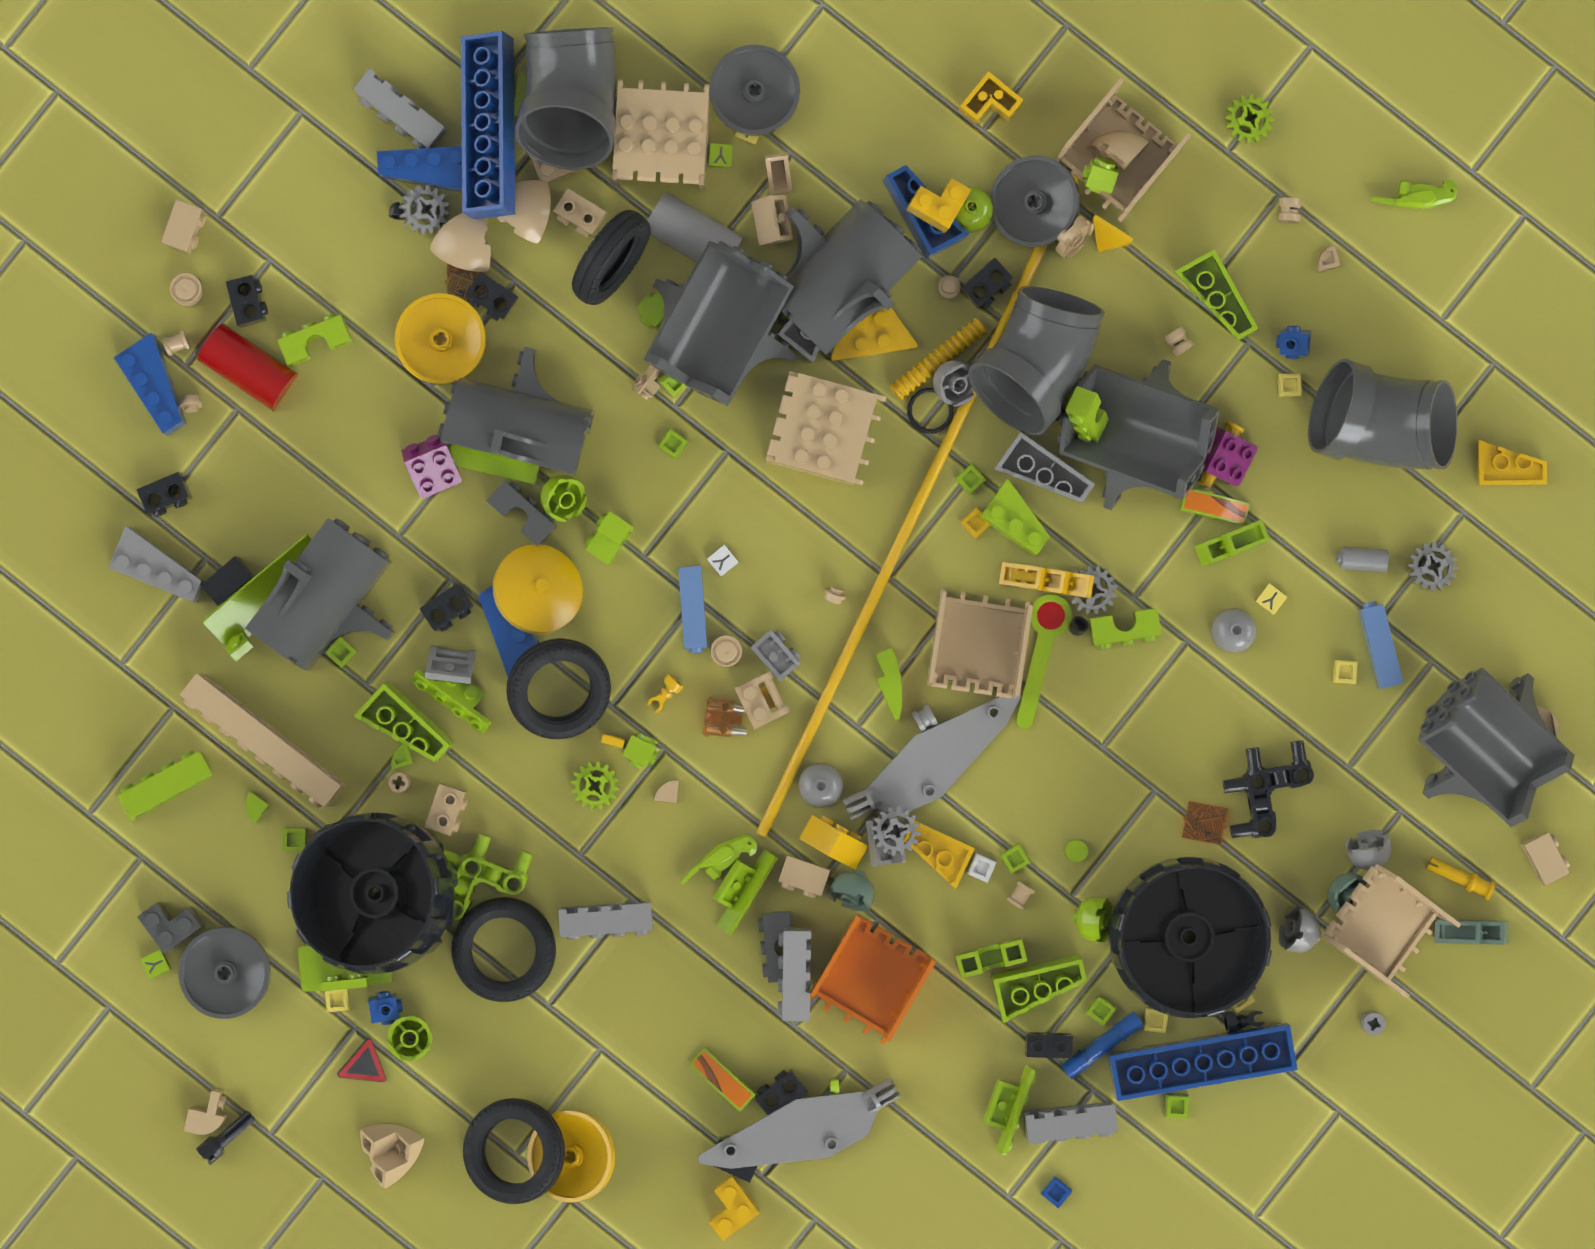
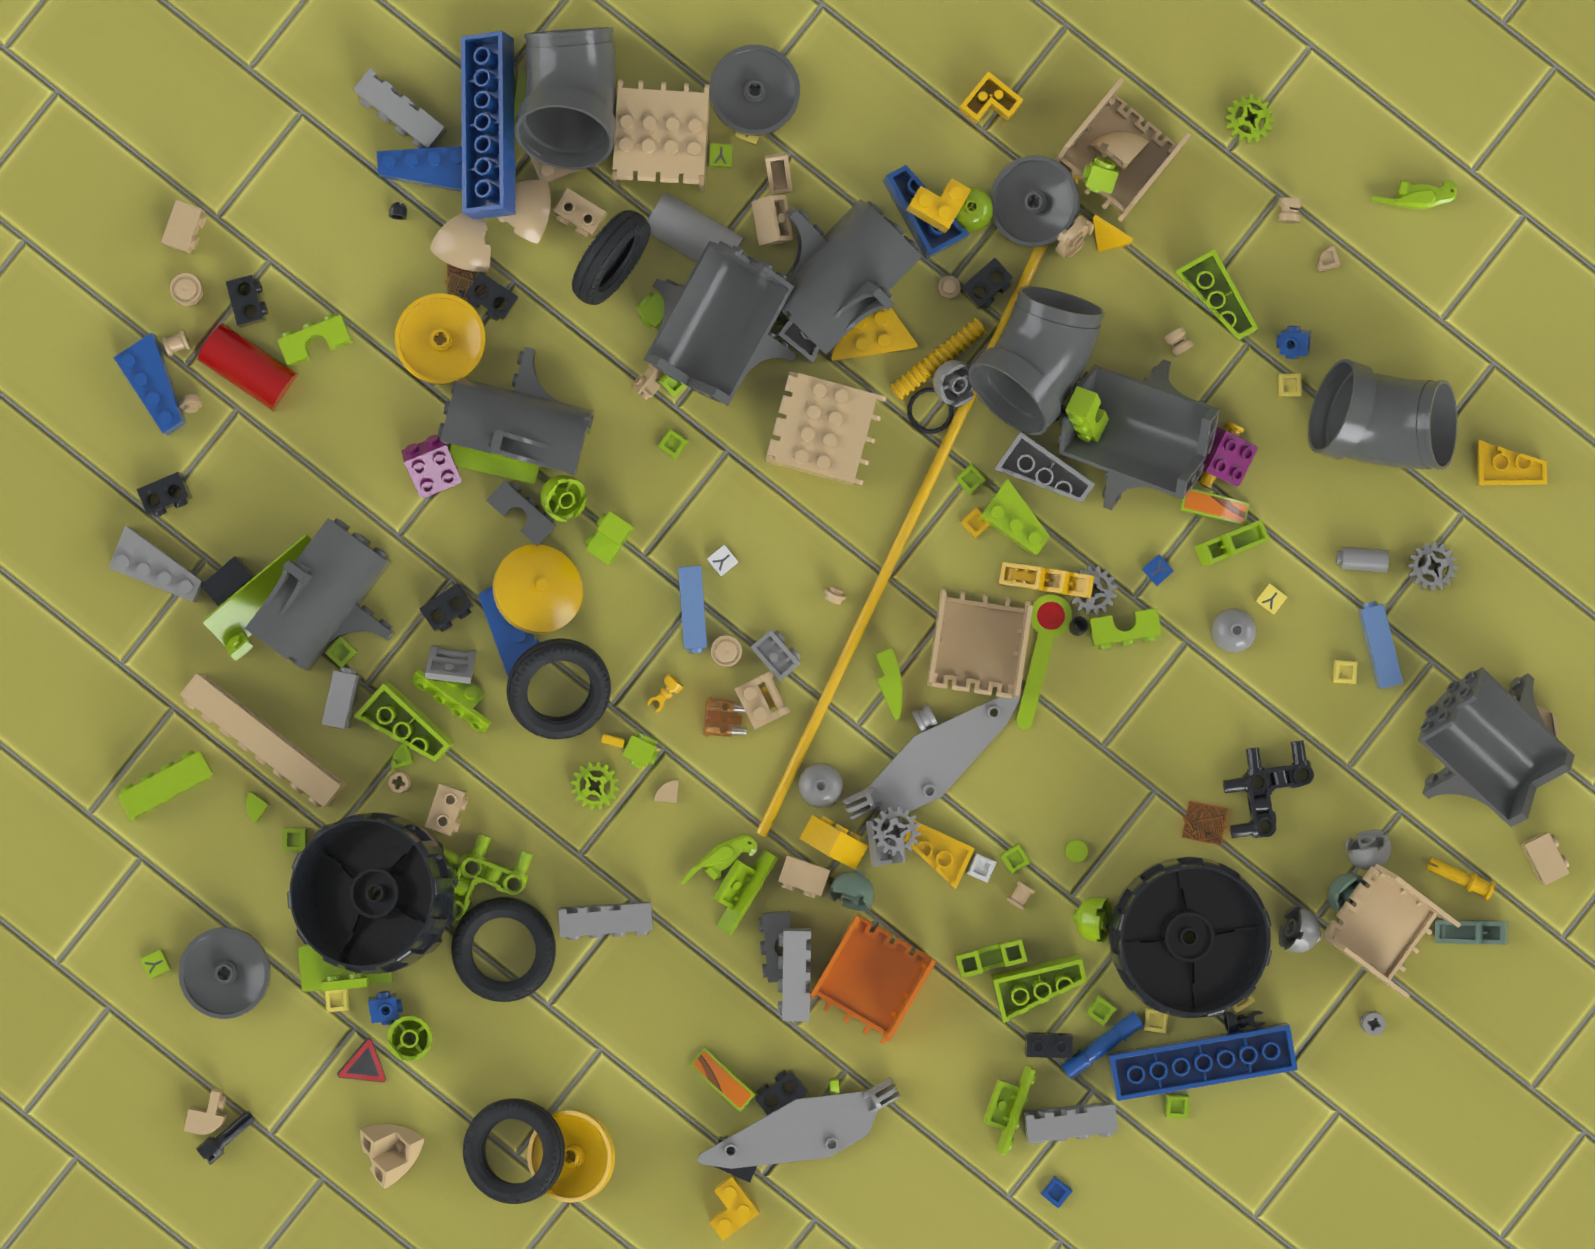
(169, 931): dark grey brick -> none
(341, 698): none -> light grey brick
(418, 204): light grey gear -> none
(1157, 570): none -> blue tile

